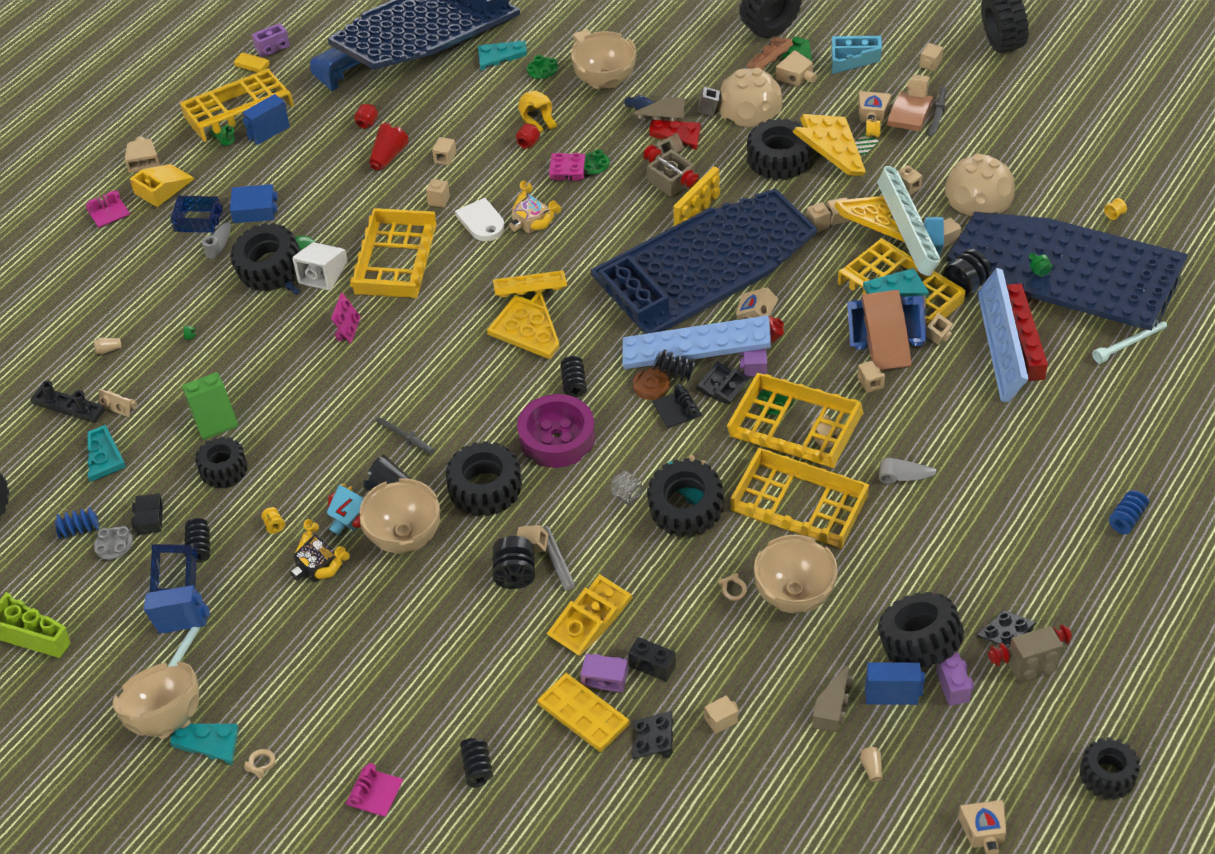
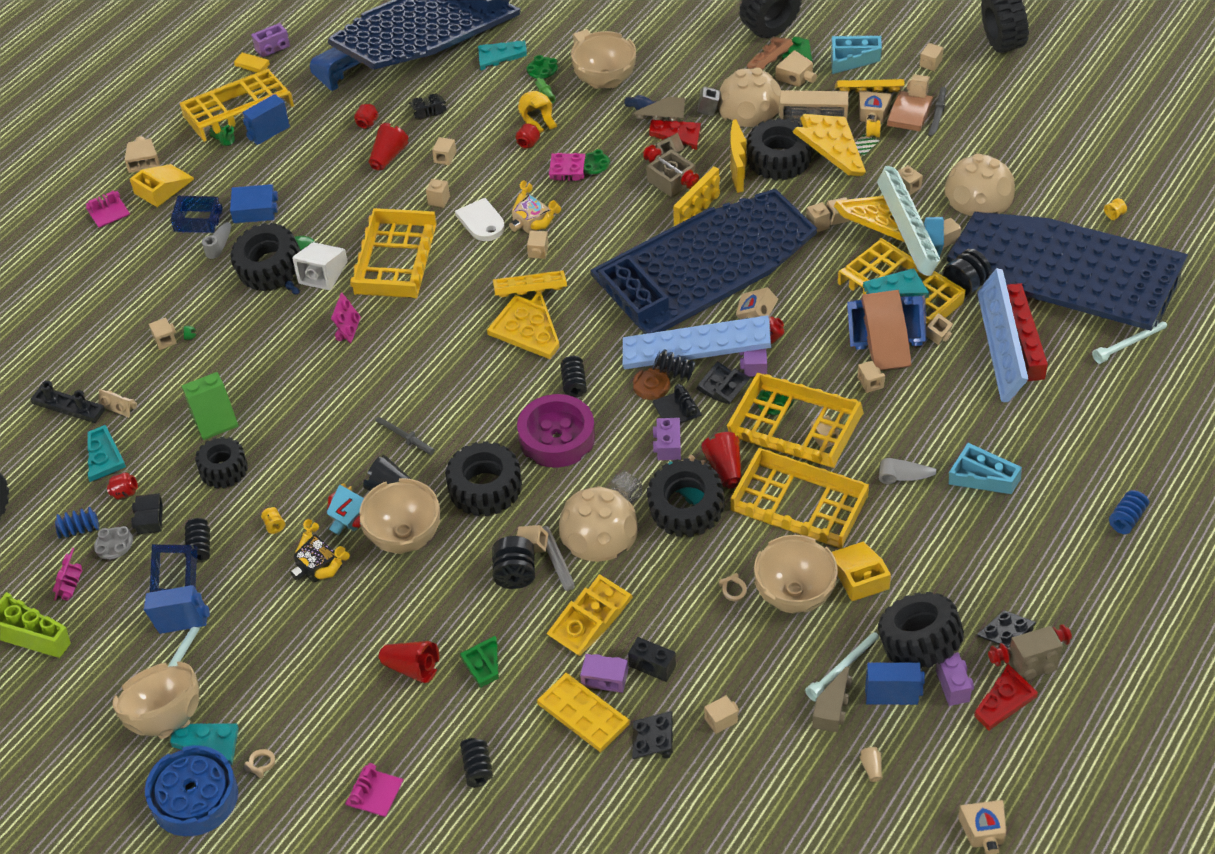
(67, 578): none -> dark pink hinge
(106, 345): tan cone -> none
(122, 486): none -> red head
(163, 333): none -> tan brick
(196, 809): none -> blue brick
(411, 659): none -> red cone
(421, 104): none -> black hinge
(482, 661): none -> green wing
(537, 244): none -> tan brick
(545, 89): none -> bright green axle
(598, 524): none -> tan rock
(668, 439): none -> medium lavender brick
(724, 457): none -> red cone
(738, 156): none -> yellow slope
(817, 688): none -> light aqua piece
(828, 103): none -> tan brick
(861, 571): none -> yellow slope
(877, 86): none -> yellow plate
(984, 471): none -> medium azure wedge
(1004, 699): none -> red wing
(1040, 264): green piece -> none
(1111, 753): black tyre -> none

